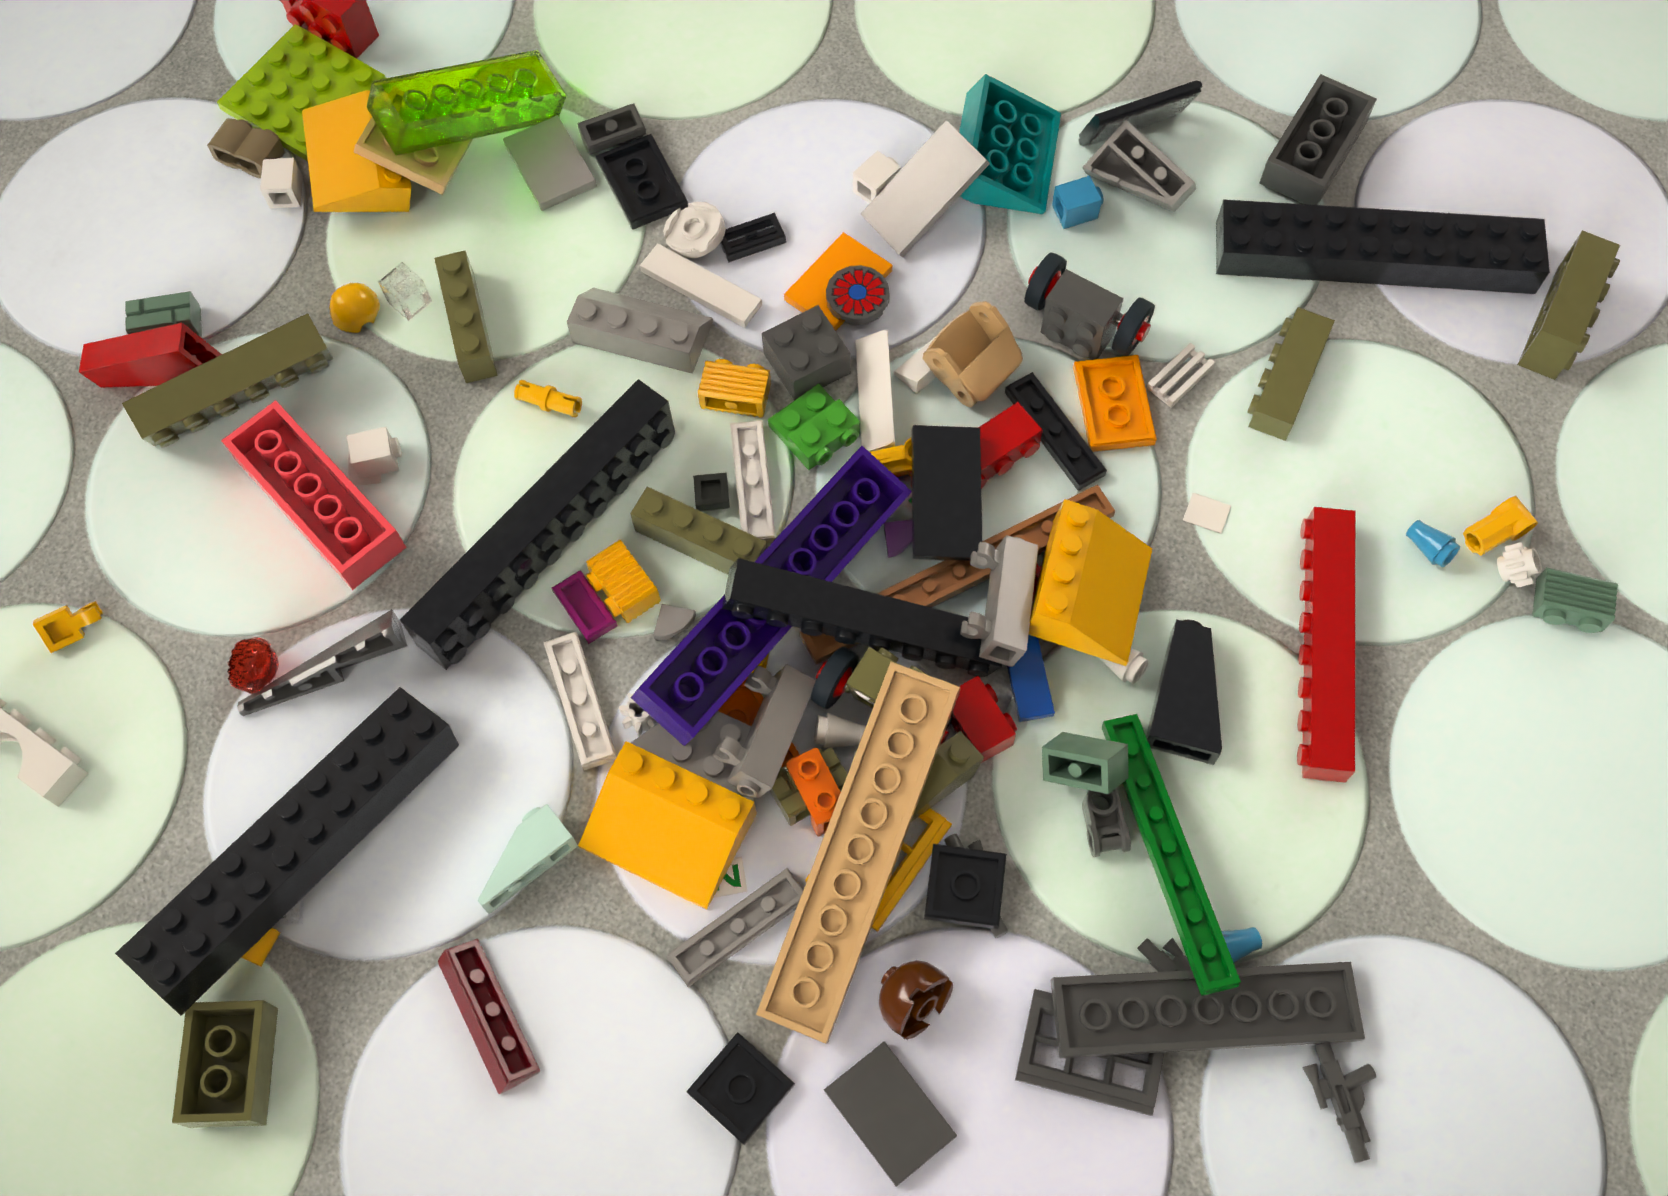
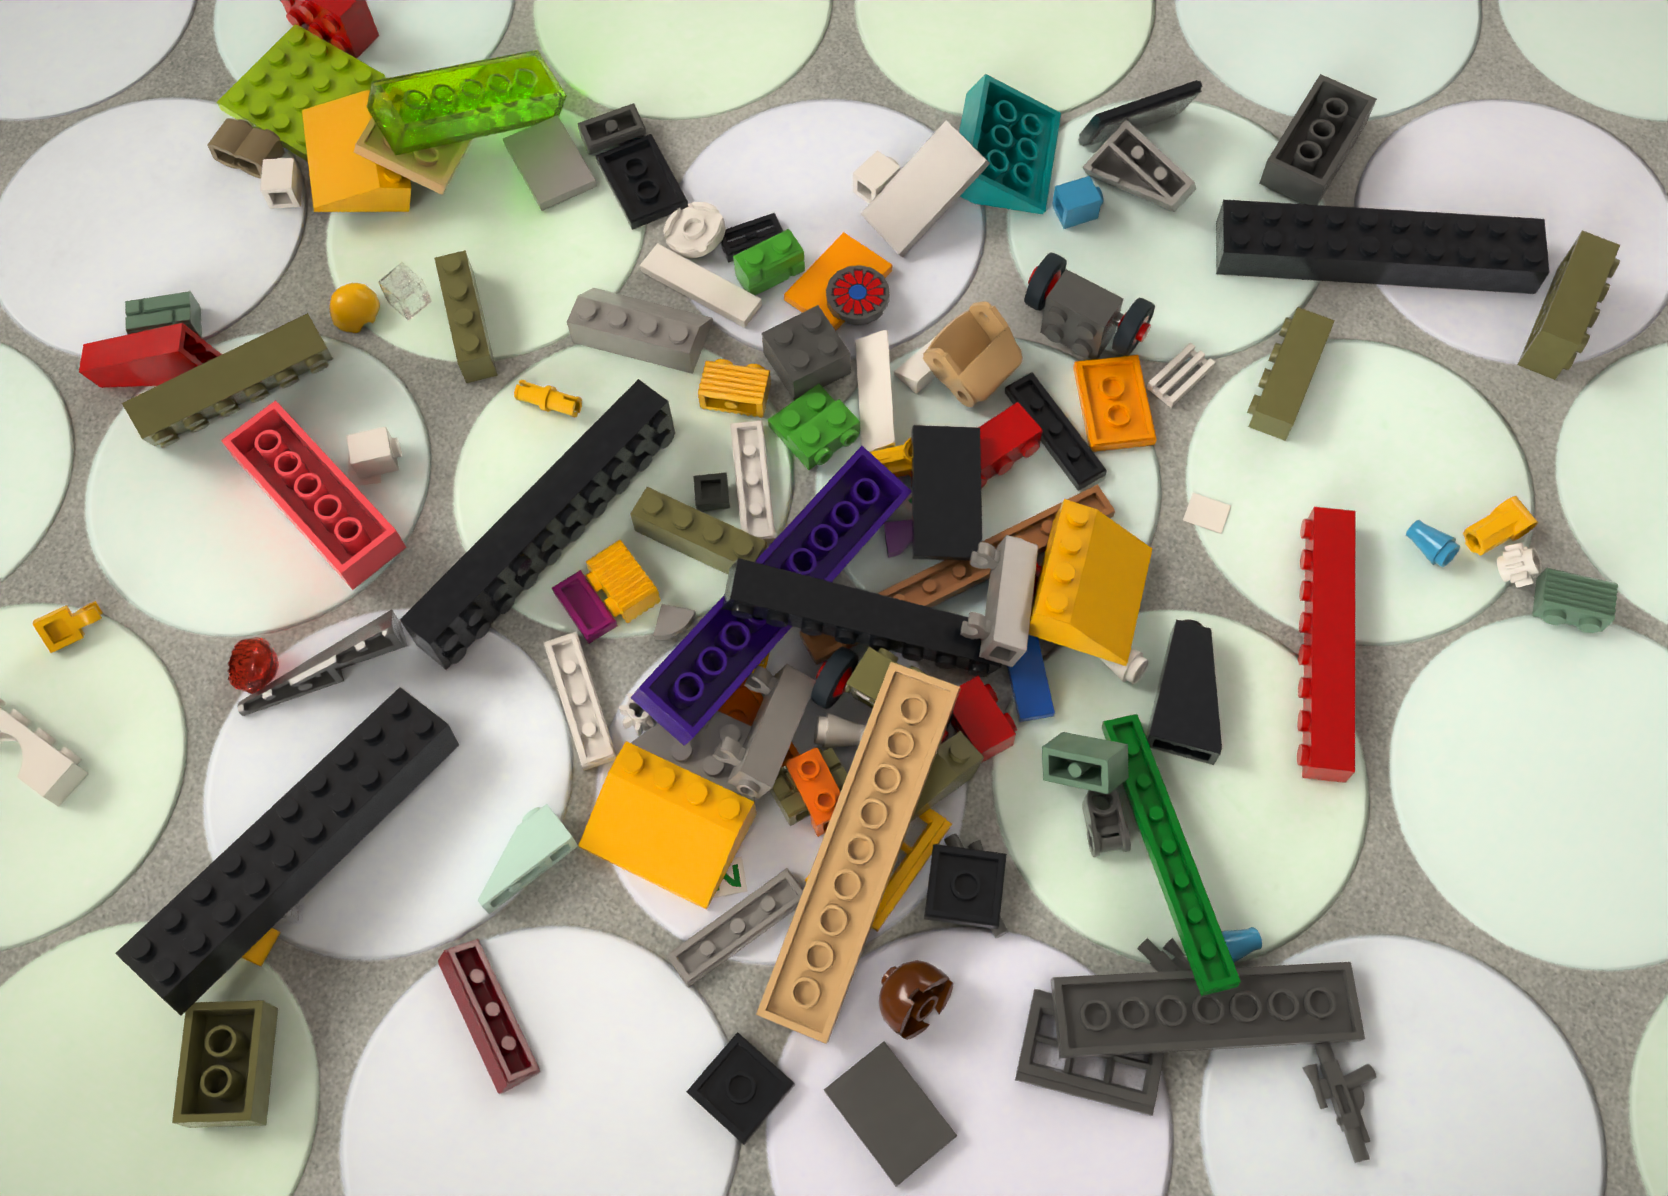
(769, 263): none -> bright green brick

